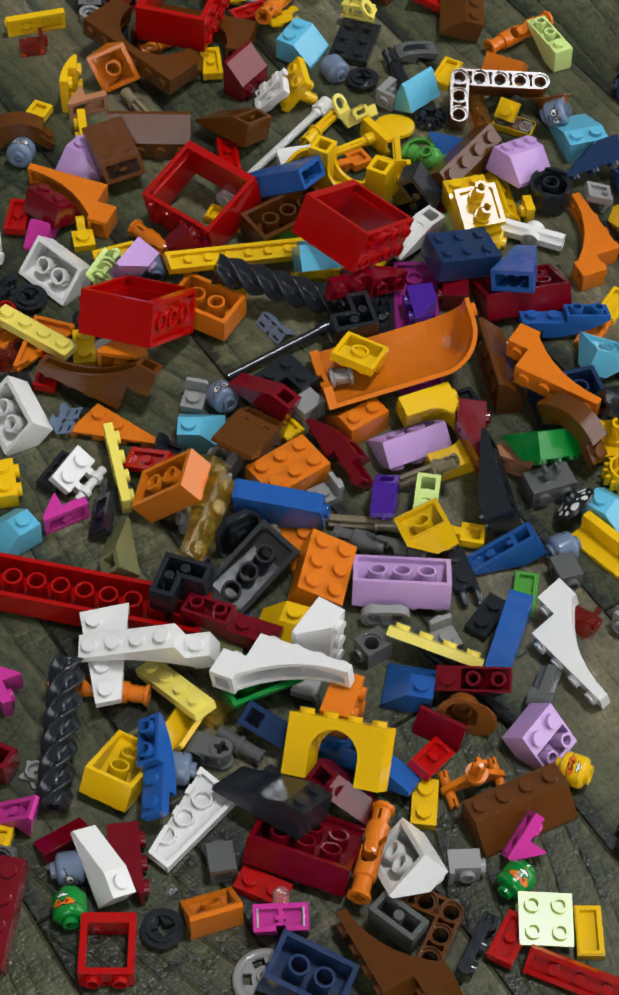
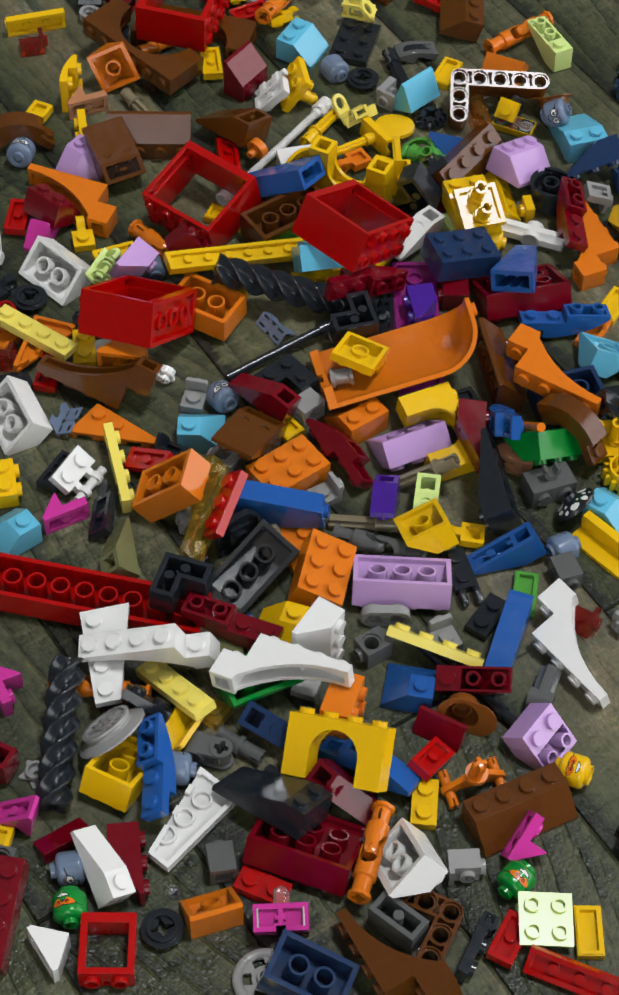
(51, 948): none -> white slope
(110, 730): none -> light grey piece
(137, 696): none -> black plate
(167, 374): none -> white plate
(224, 505): none -> red plate
(256, 149): none -> orange tile
(434, 162): none -> black plate
(505, 422): none -> blue slope
(534, 426): none -> orange bar
(570, 213): none -> dark red slope

